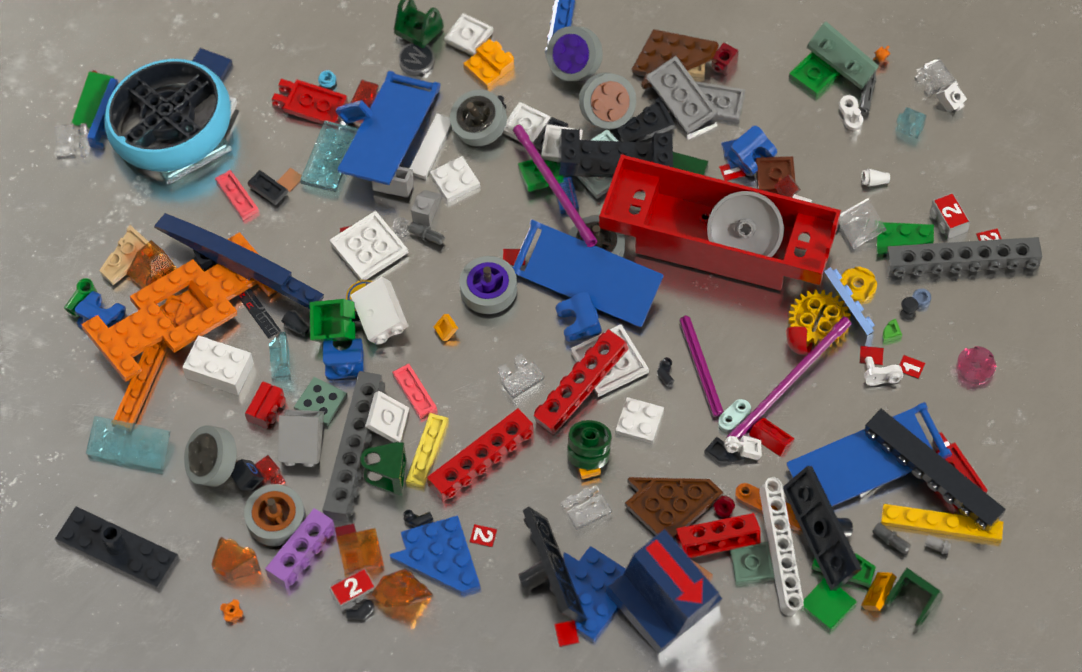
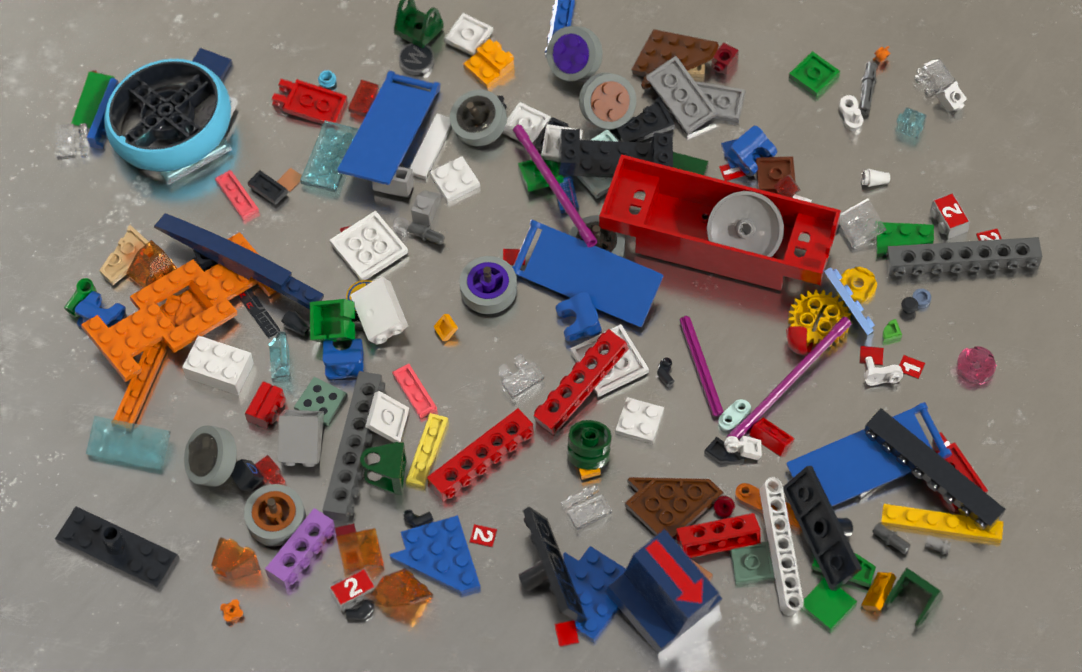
(354, 112): blue tile -> none
(842, 55): sand green piece -> none

